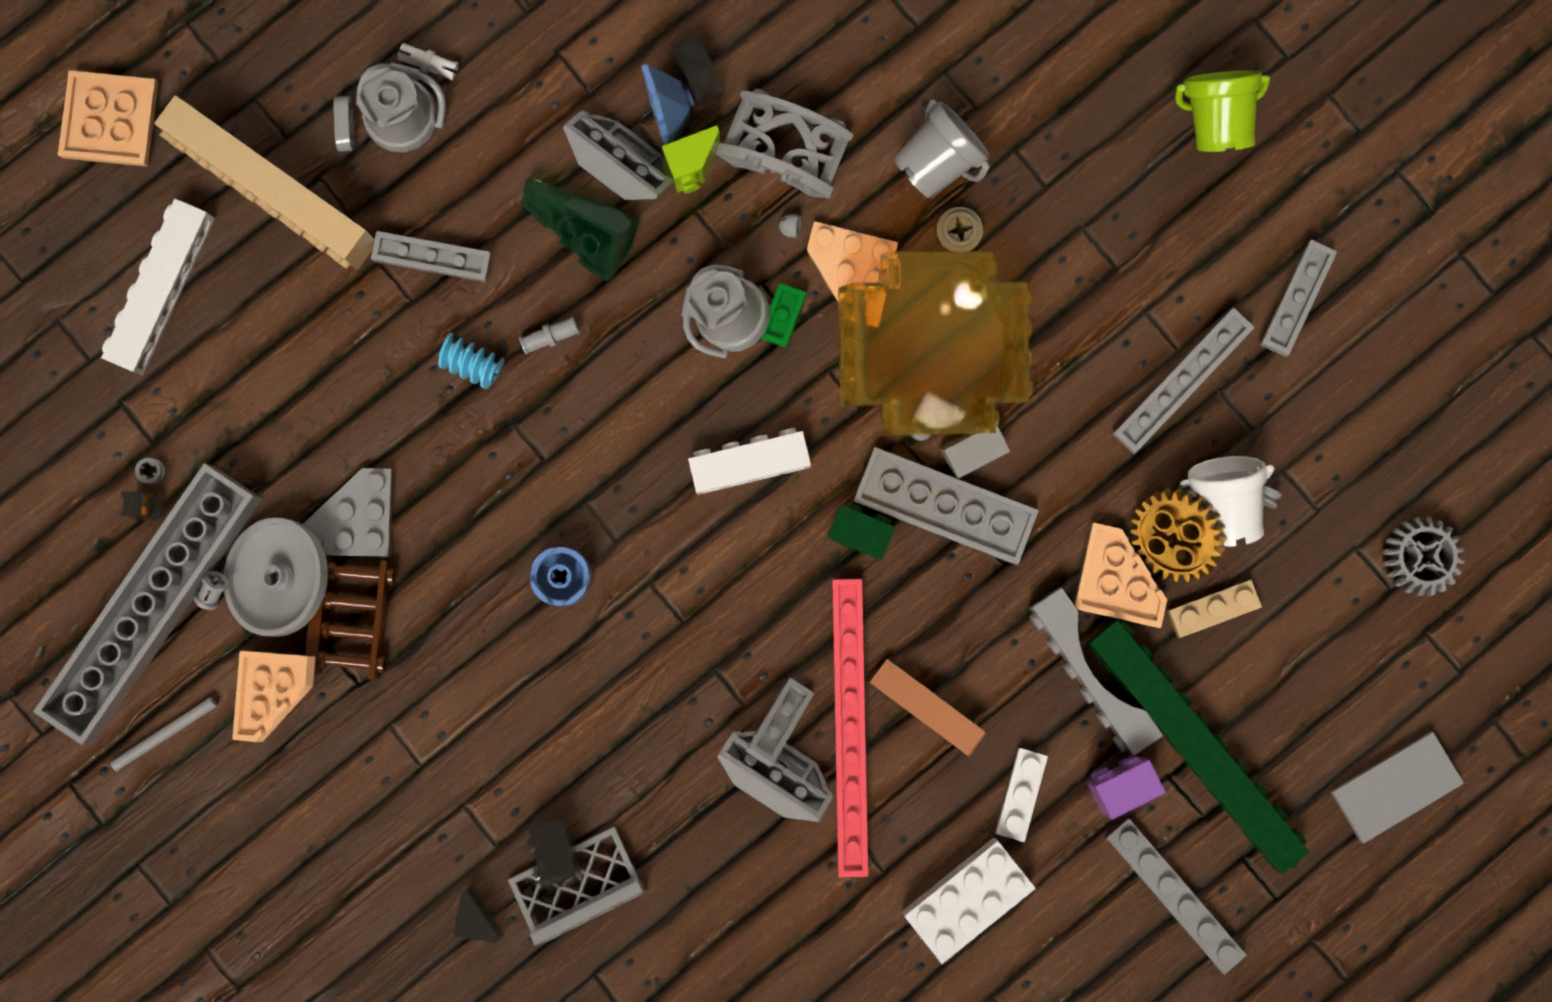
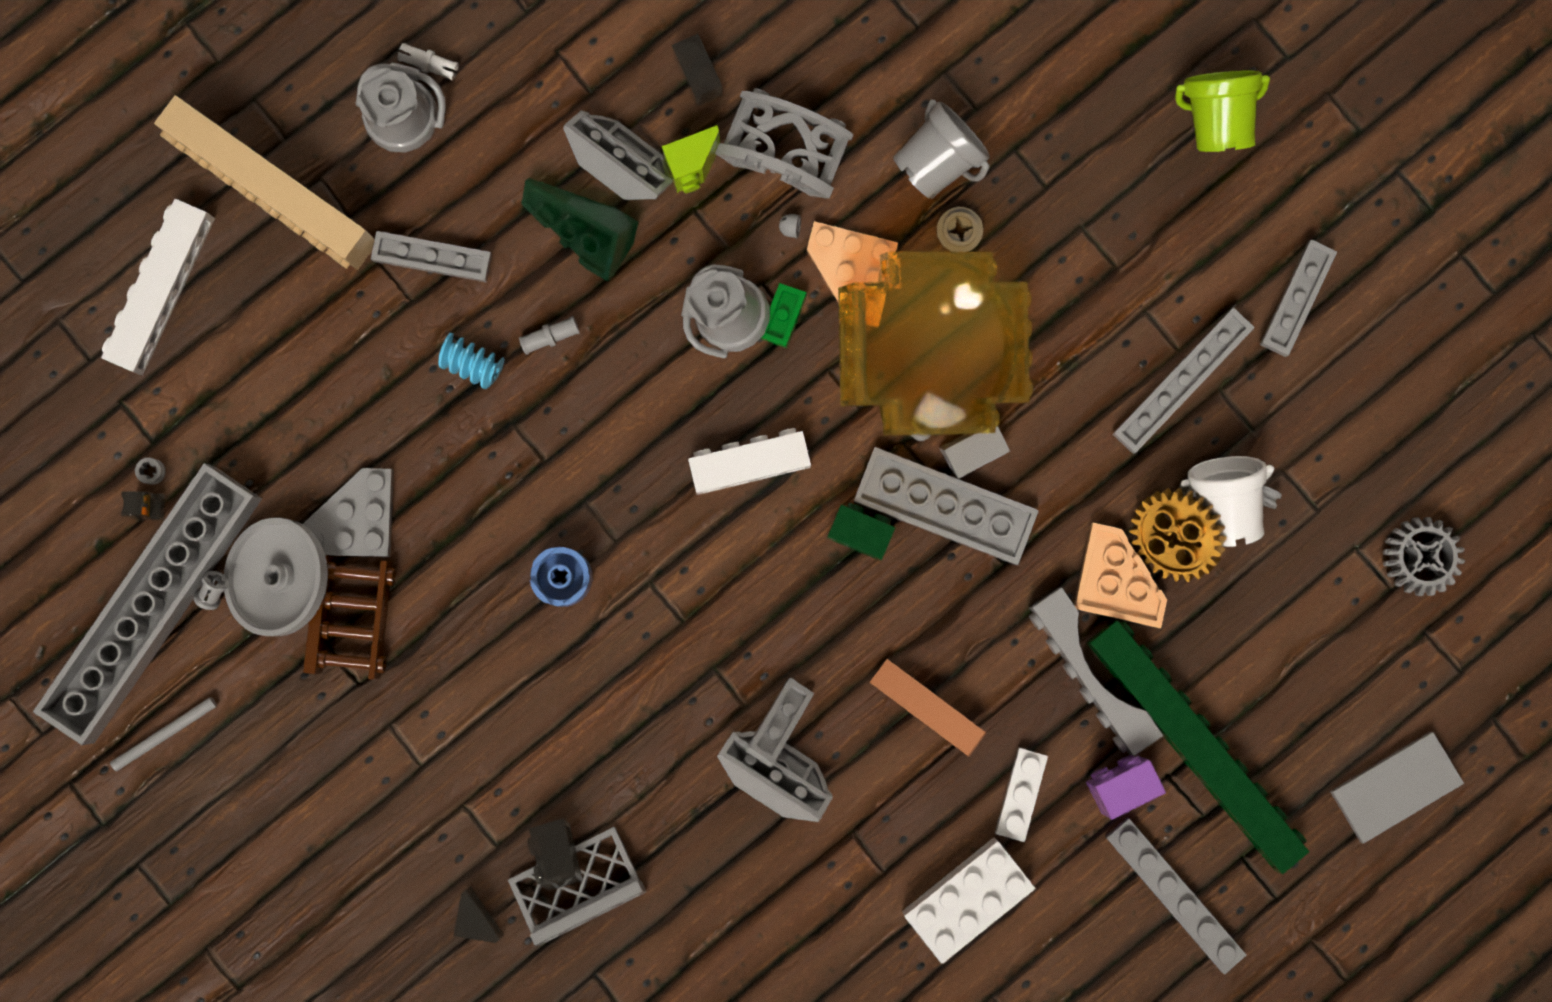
(108, 118): light nougat plate -> none
(268, 690): light nougat plate -> none
(344, 123): light grey beam -> none
(668, 103): medium blue wedge -> none
(850, 728): coral plate -> none
(1214, 608): tan plate -> none

